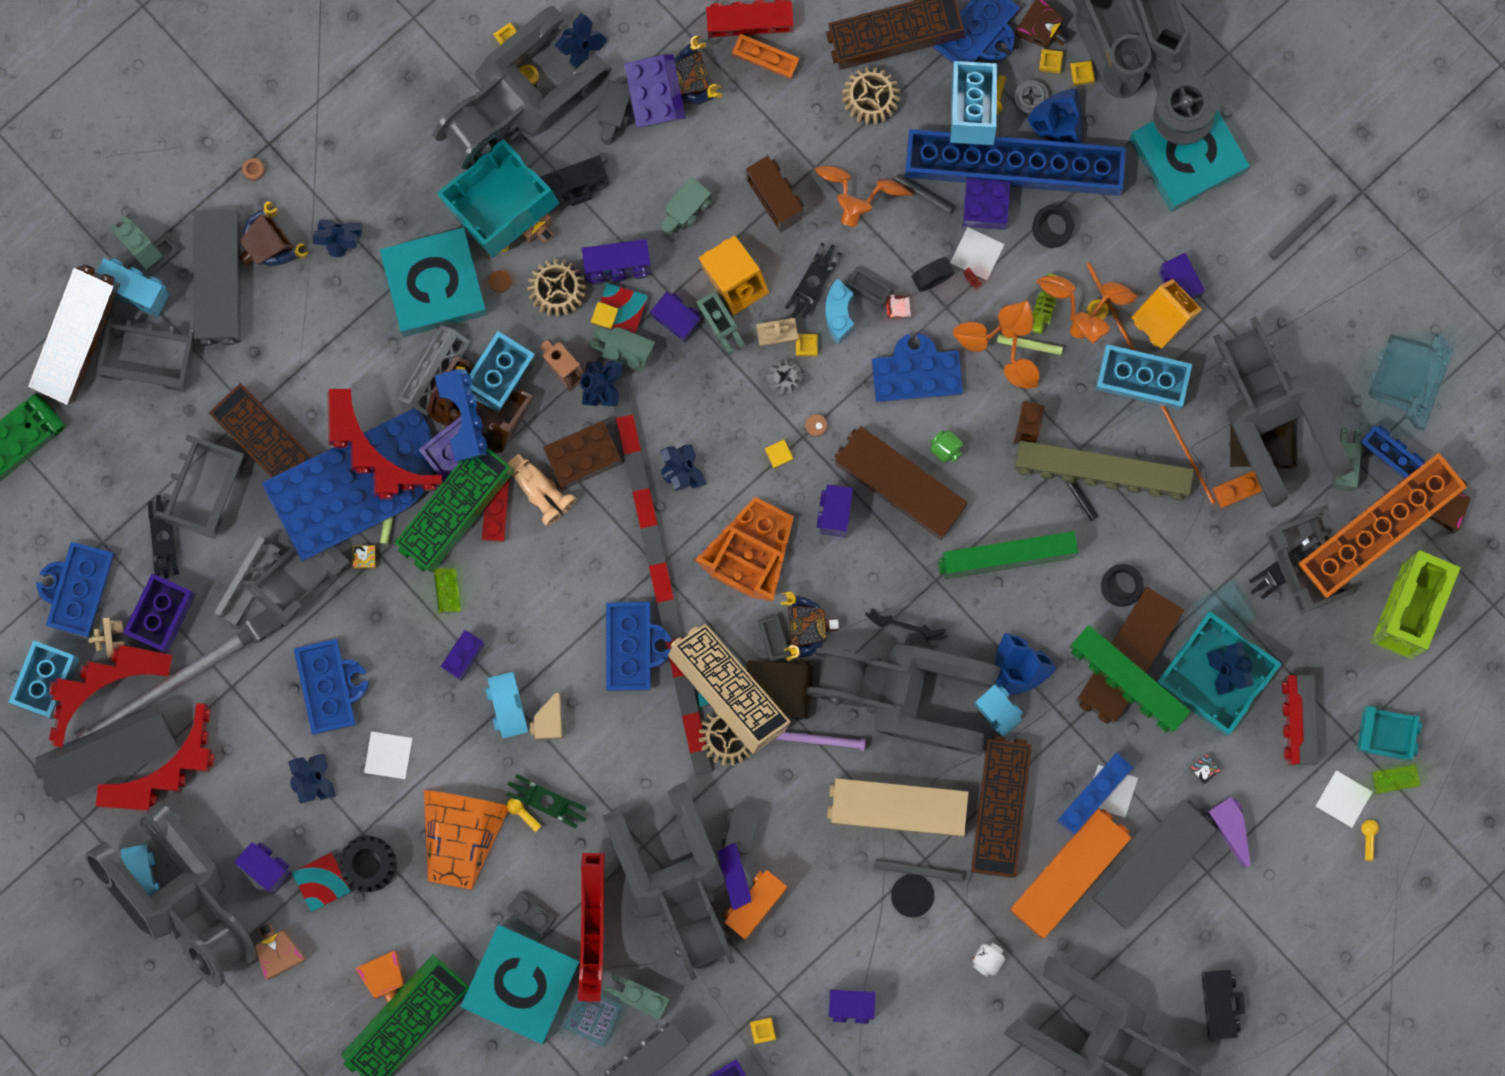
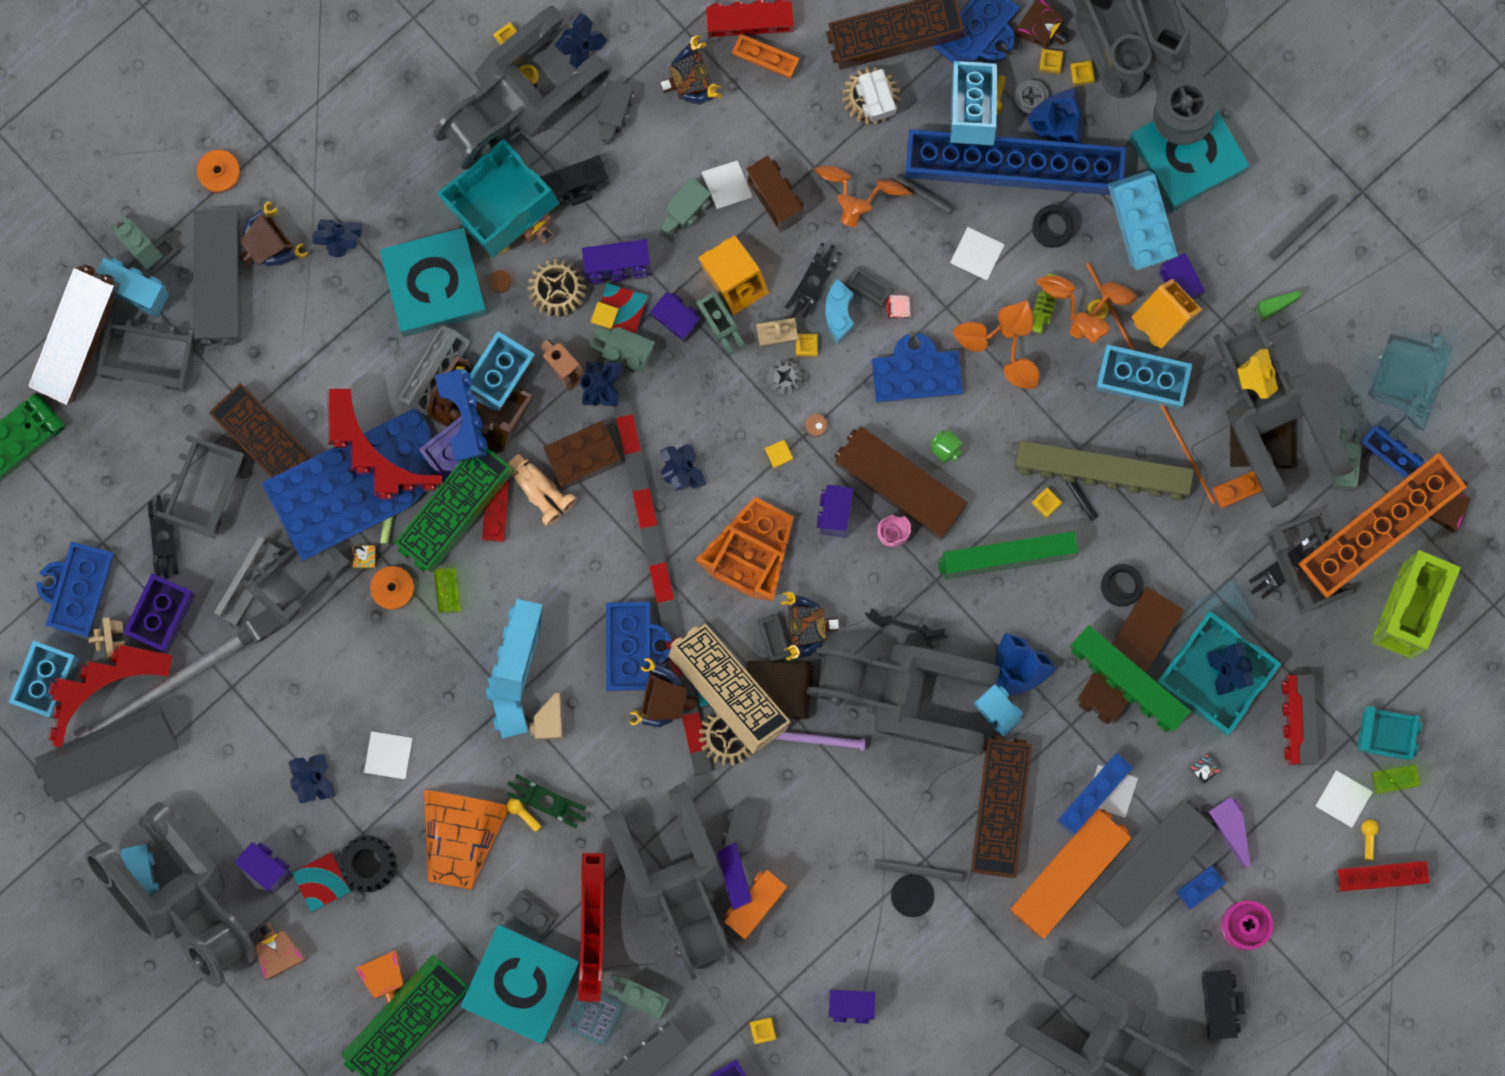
(192, 756): red arch -> none
(226, 178): none -> orange plate
(253, 169): nougat tile -> none
(328, 686): blue plate -> none
(392, 599): none -> orange plate
(462, 655): dark purple brick -> none
(517, 649): none -> medium azure brick
(654, 91): dark purple brick -> none
(662, 698): none -> reddish brown torso
(727, 184): none -> white sticker
(876, 95): none -> white brick
(894, 530): none -> bright pink hair
(898, 807): tan brick -> none
(933, 274): black tyre -> none
(972, 279): clear red tile -> none
(986, 203): dark purple brick -> none
(988, 959): white head -> none
(1029, 422): reddish brown torso -> none
(1046, 503): none -> yellow tile
(1049, 348): yellowish green bar -> none
(1142, 220): none -> medium azure brick
(1200, 887): none -> blue plate
(1258, 374): none -> yellow brick
(1258, 918): none -> dark pink wheel
(1271, 306): none -> bright green slope
(1381, 876): none -> red piece

